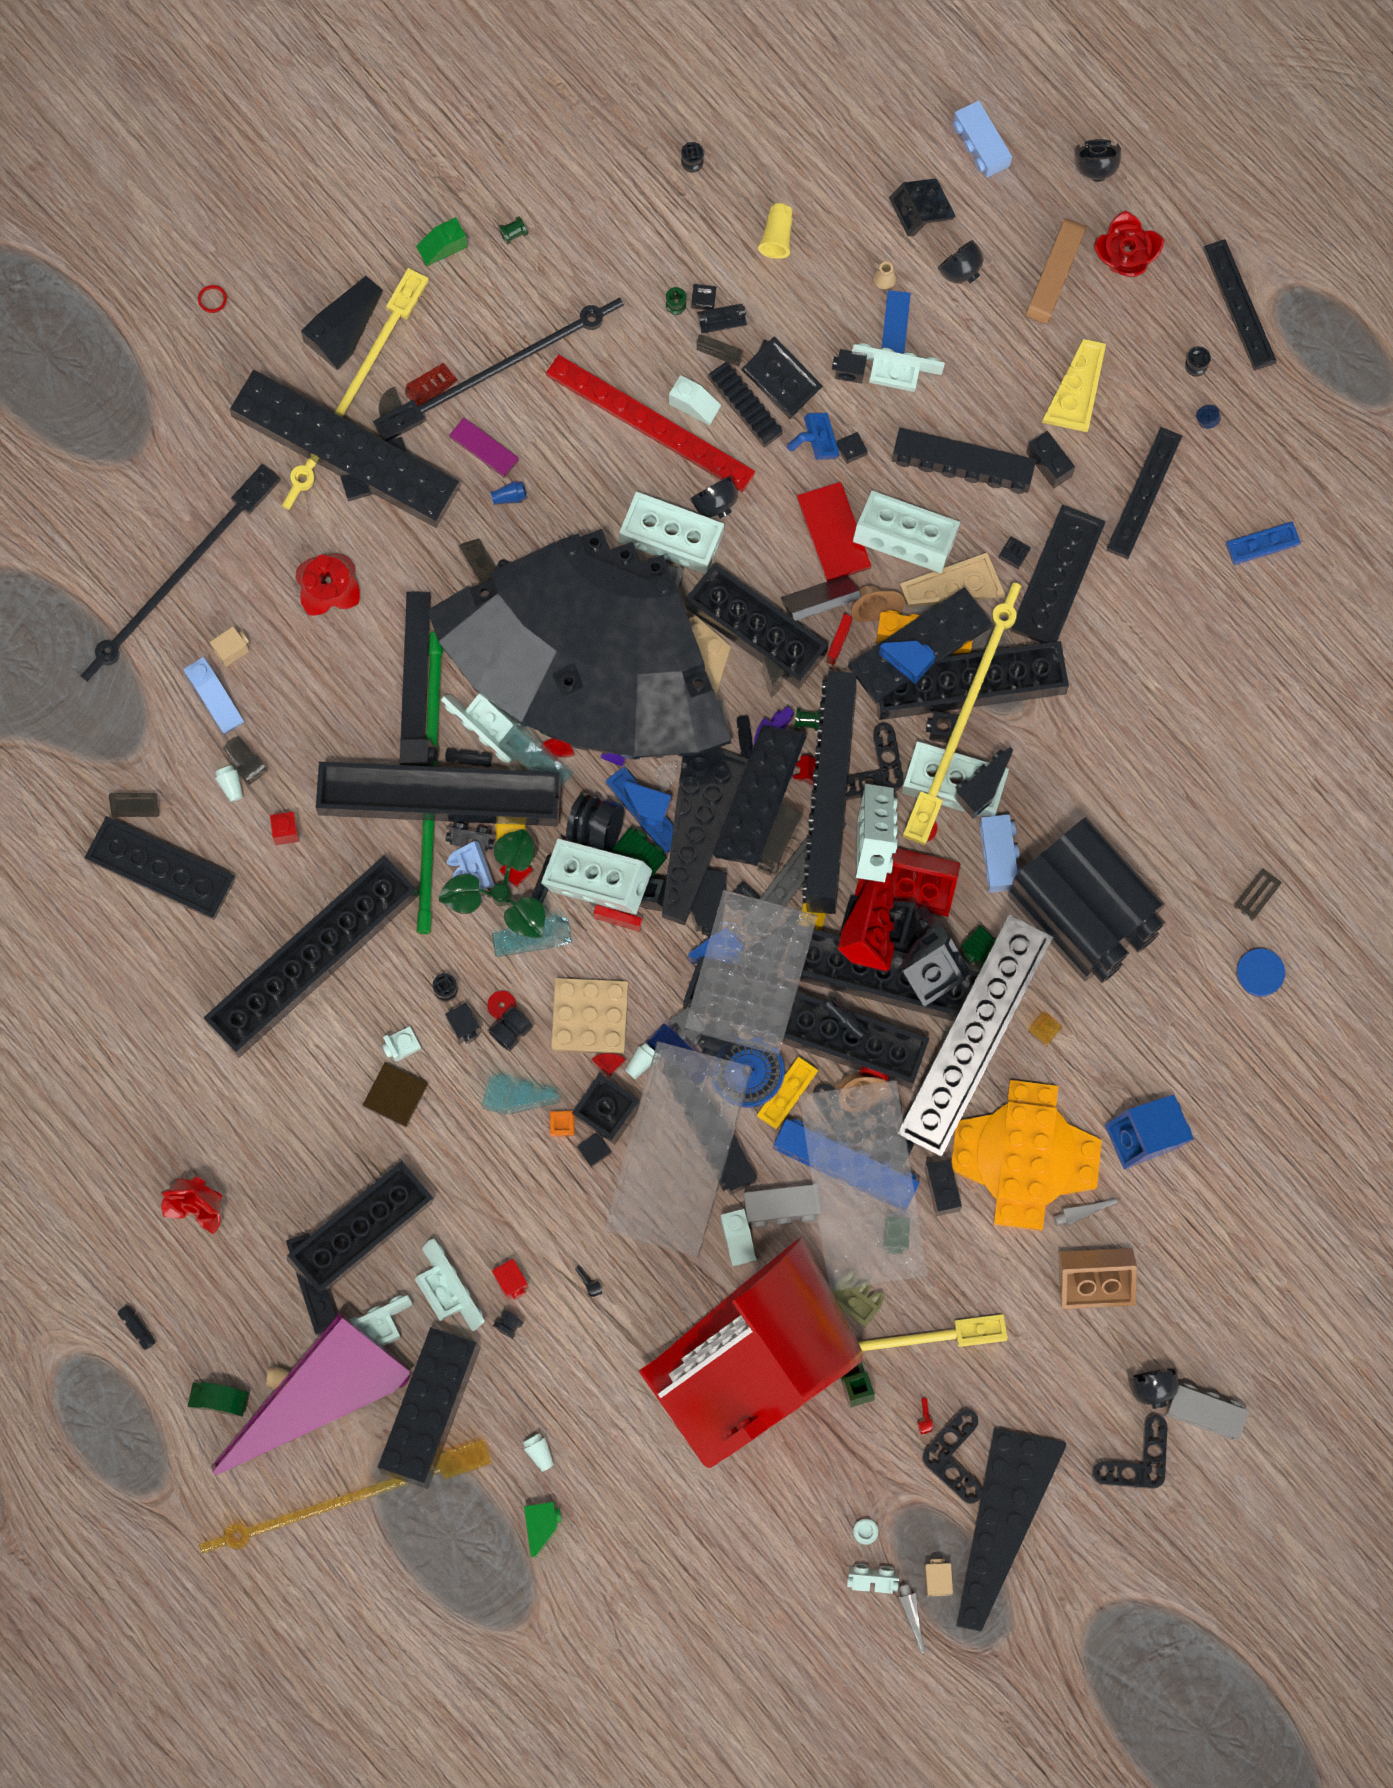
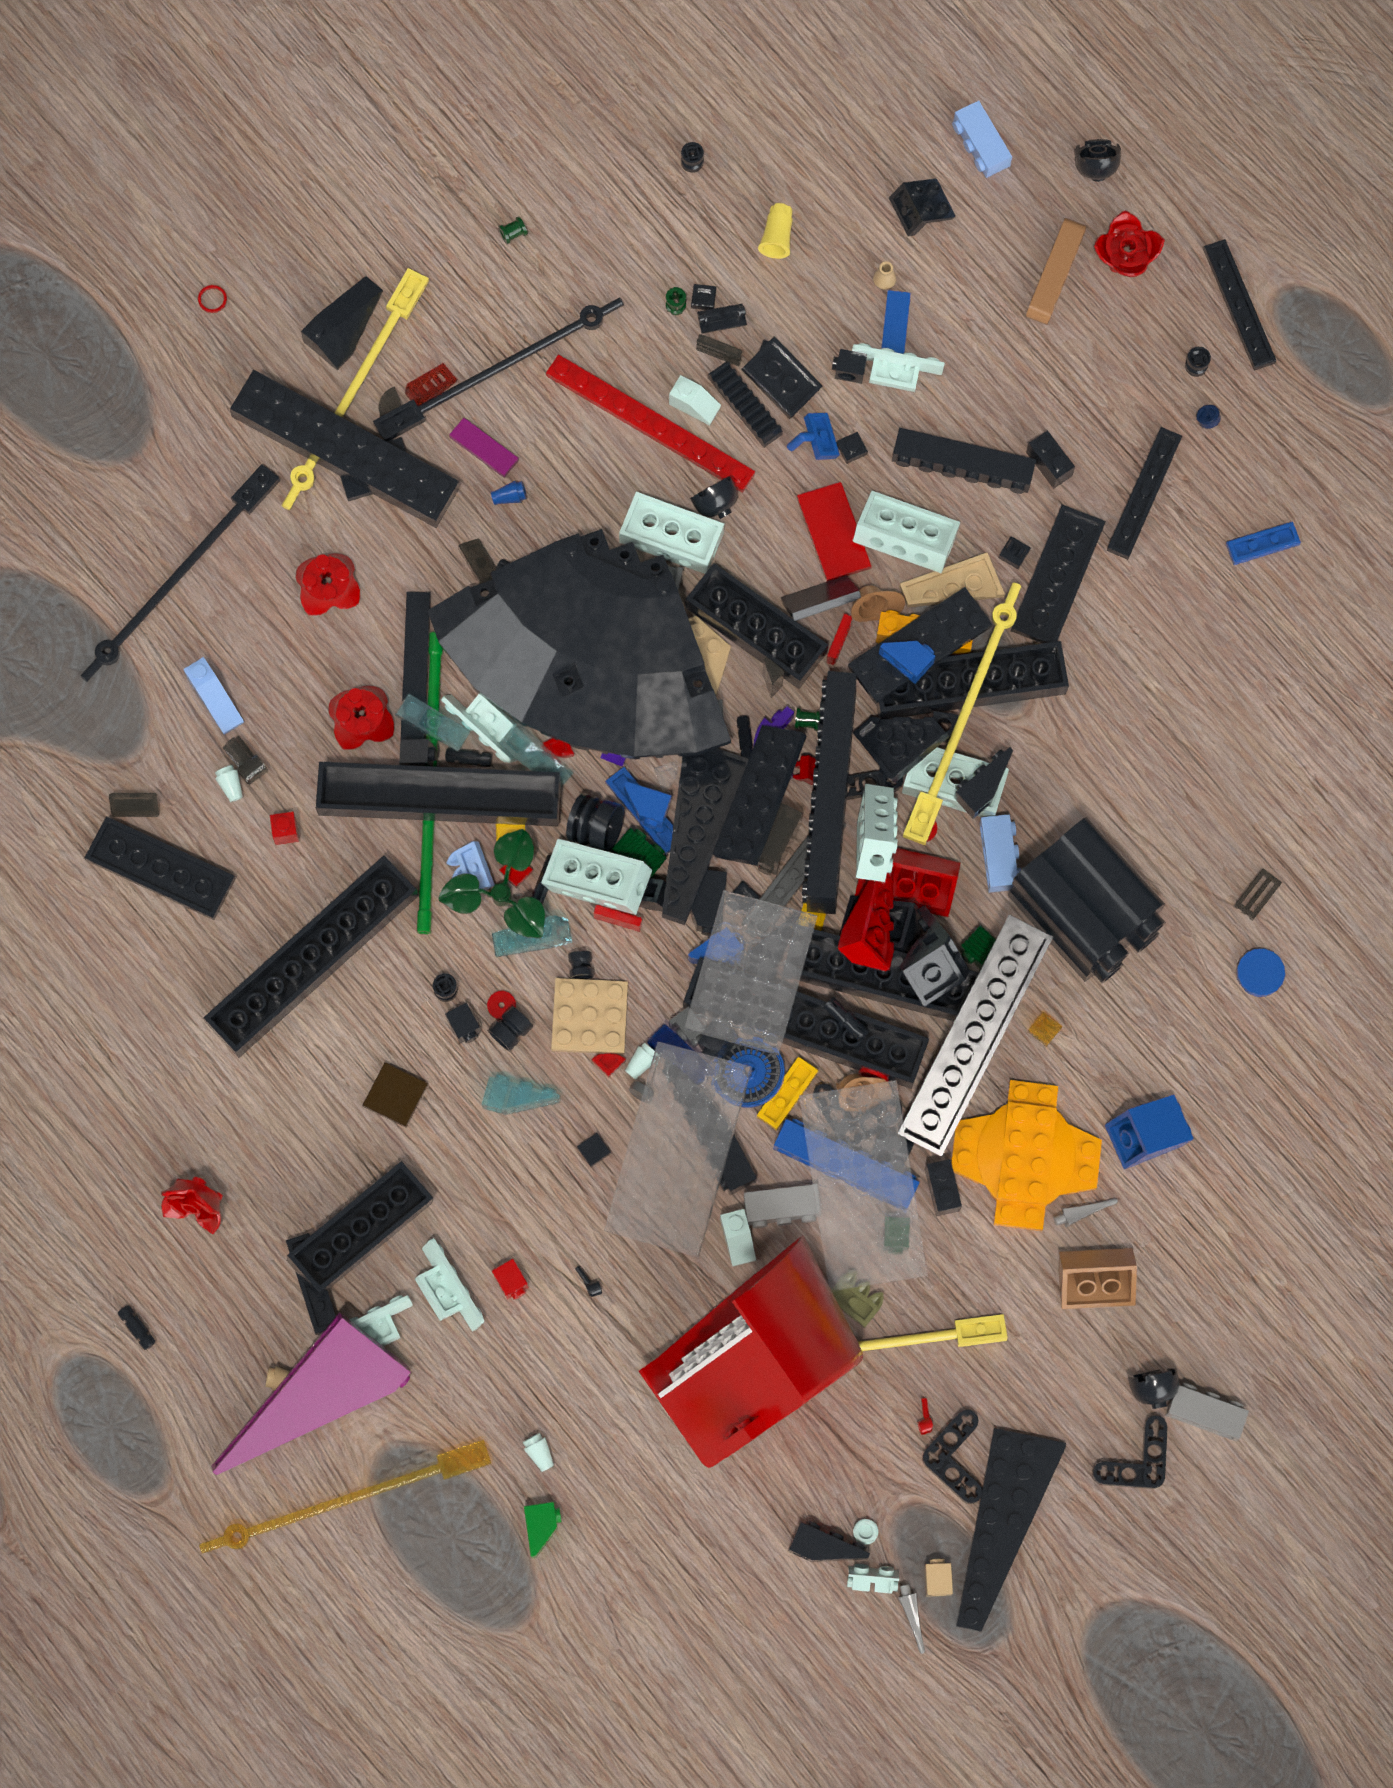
(217, 1398): dark green brick -> none
(230, 646): tan brick -> none
(354, 731): none -> red brick
(401, 1044): light aqua bracket -> none
(429, 1408): black brick -> none
(431, 722): none -> clear light blue slope
(442, 242): green slope -> none
(461, 833): black hinge -> none
(508, 1324): black wheel -> none
(561, 1124): orange tile -> none
(581, 965): none -> black wheel
(607, 1109): black brick -> none
(637, 1089): none -> dark grey tile
(823, 1547): none -> black slope
(857, 1386): dark green brick -> none
(900, 742): none -> black plate
(963, 264): black cylinder -> none
(1076, 395): light yellow wing -> none

